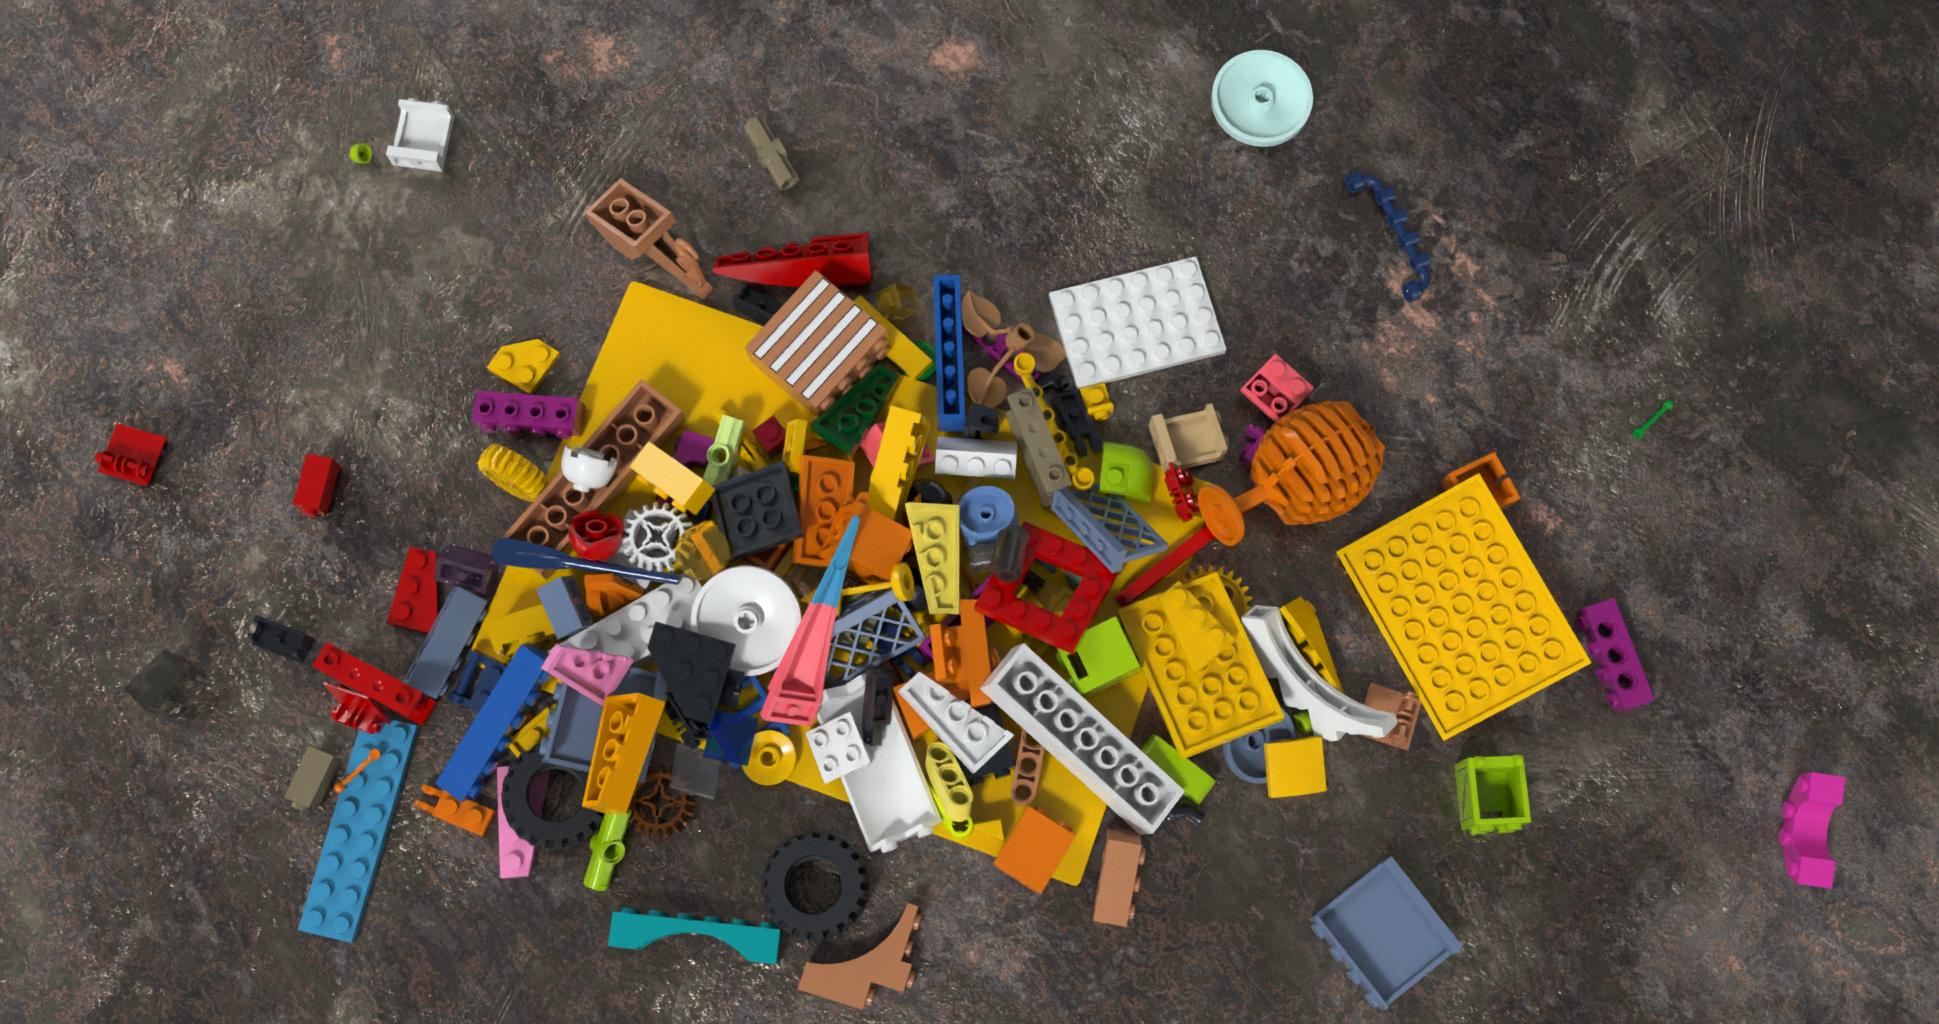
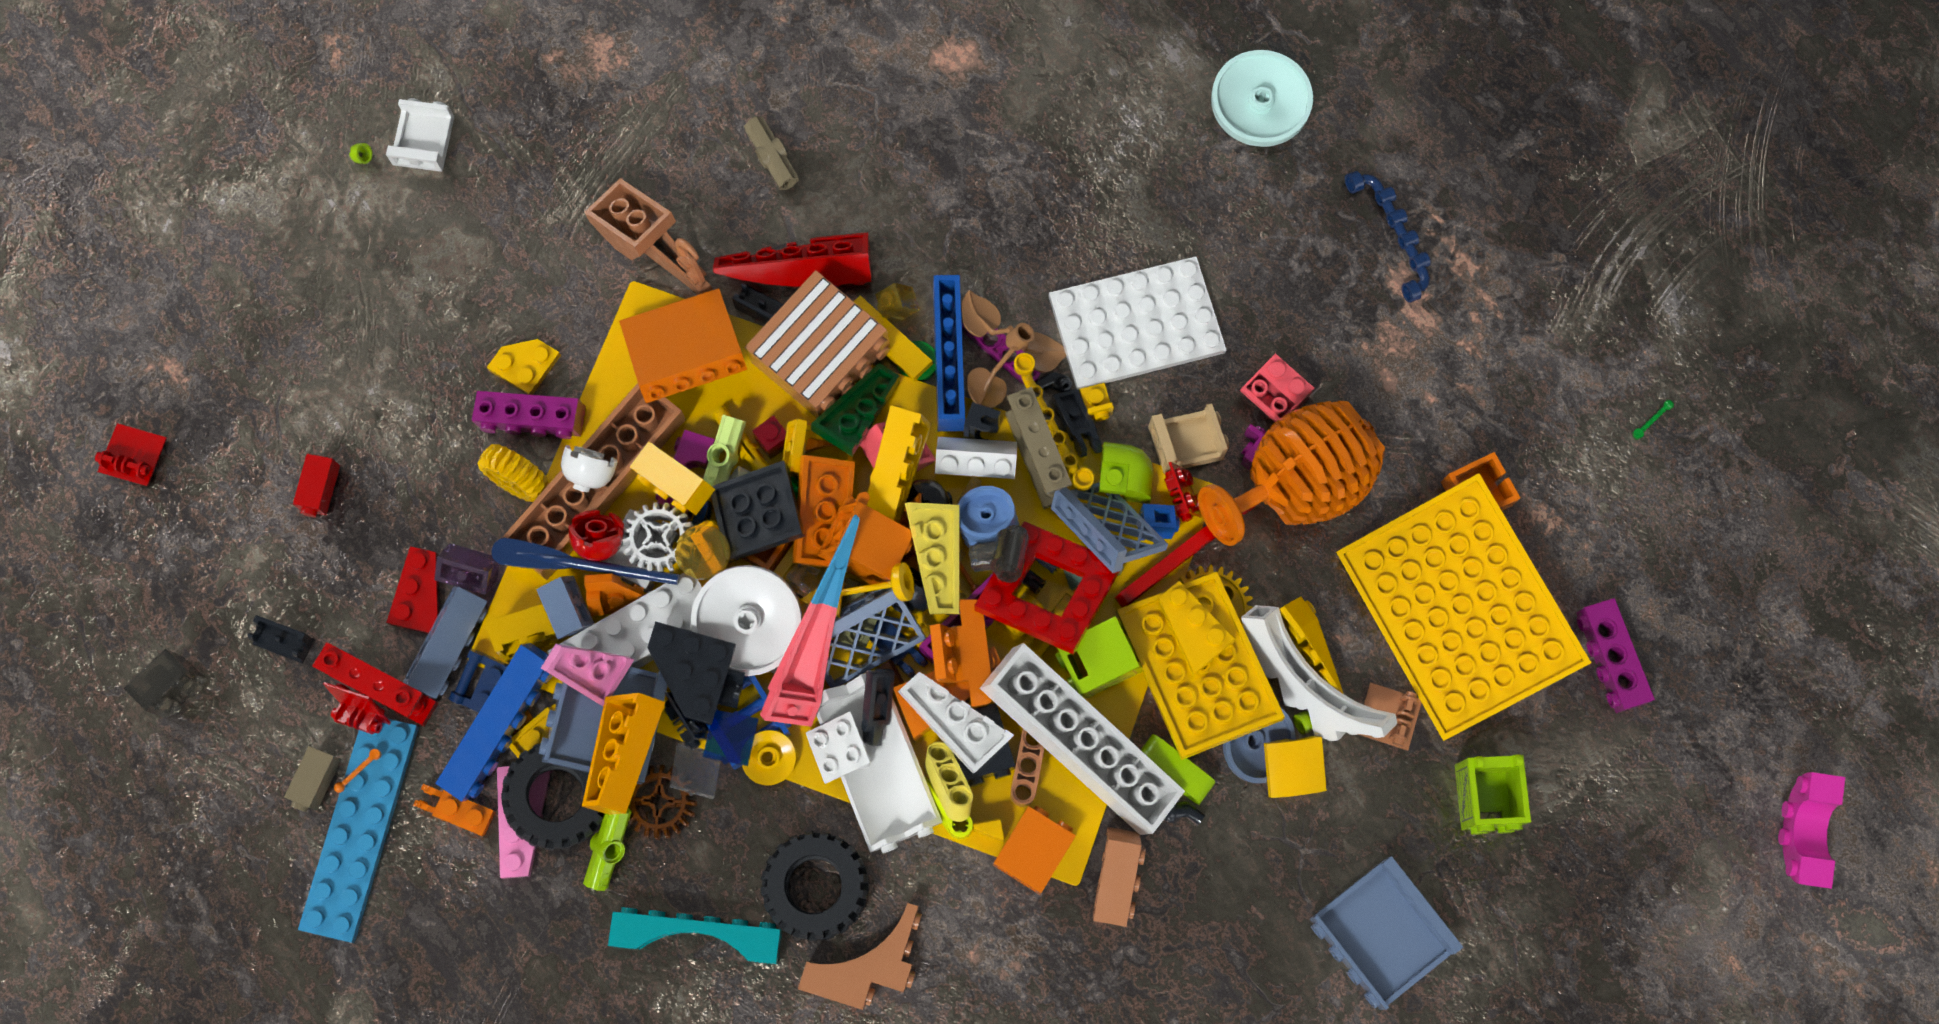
(682, 345): none -> orange panel
(1161, 519): none -> blue brick

